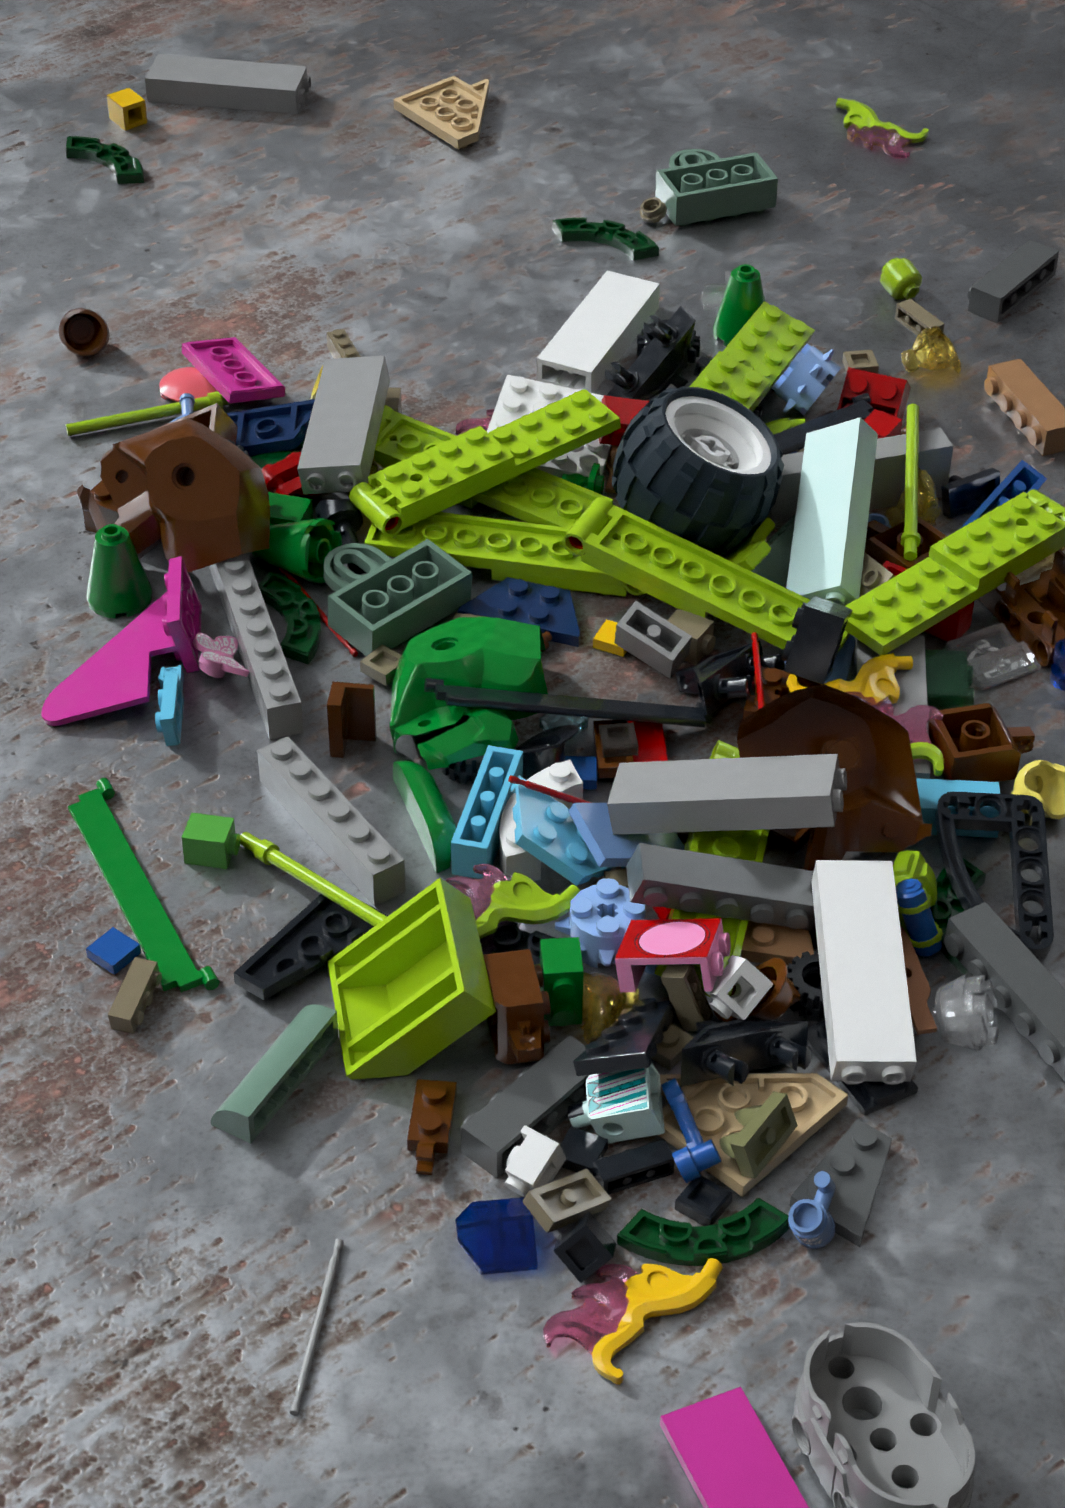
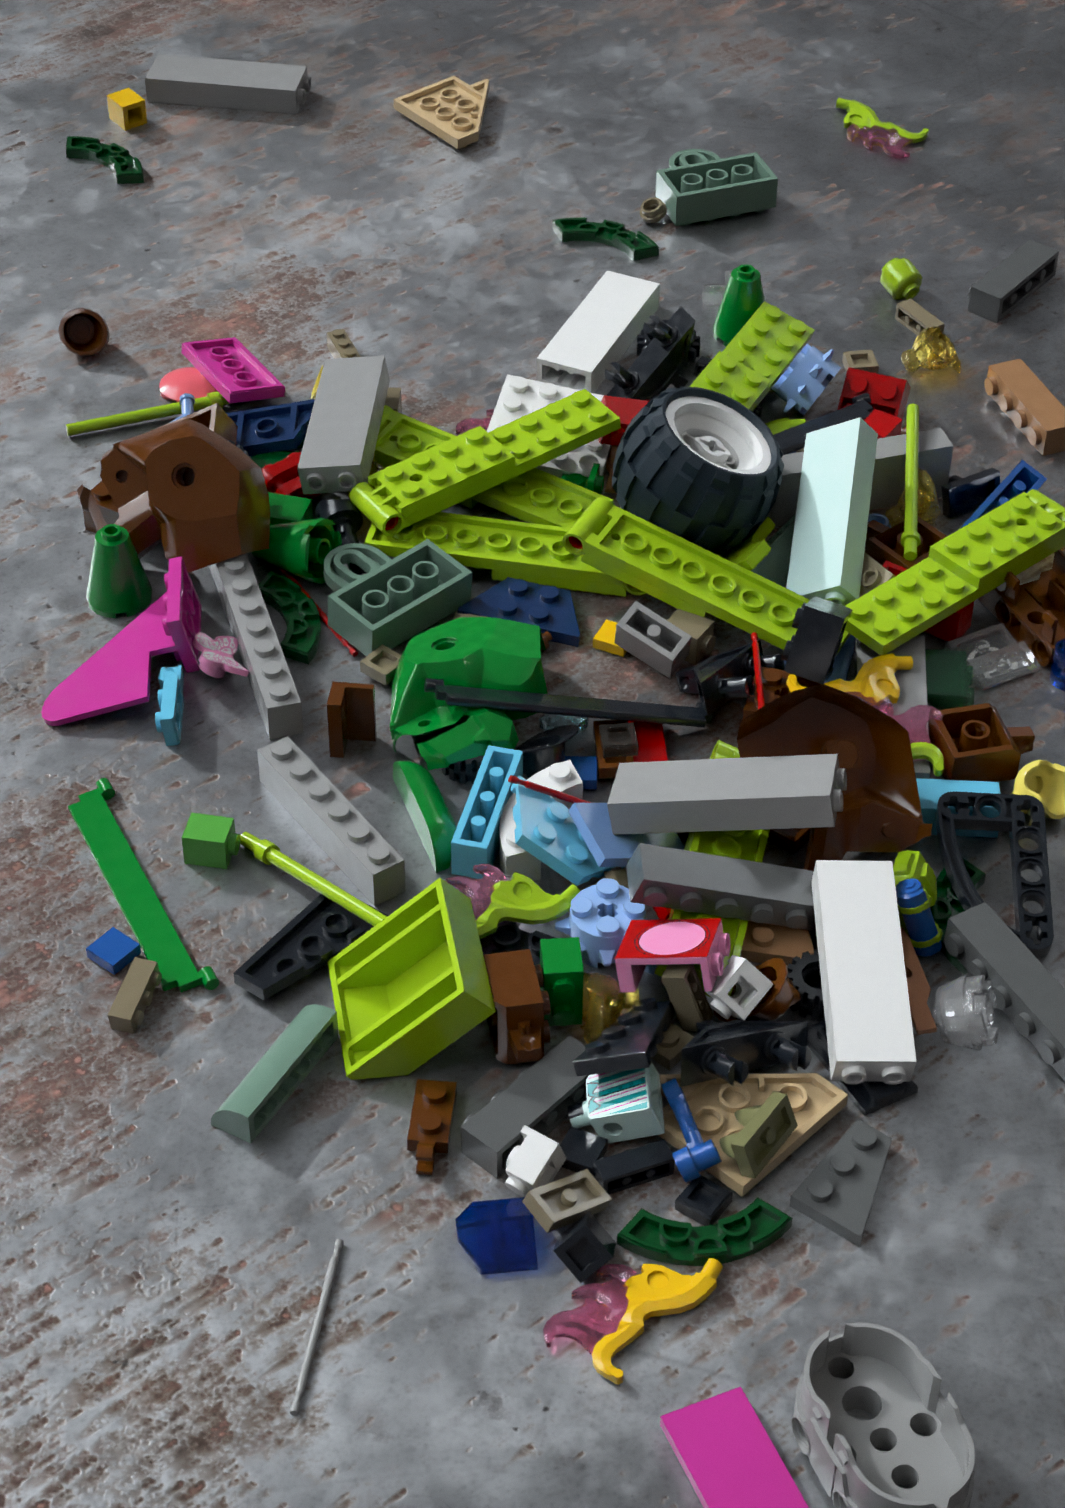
(810, 1218): medium blue piece -> none

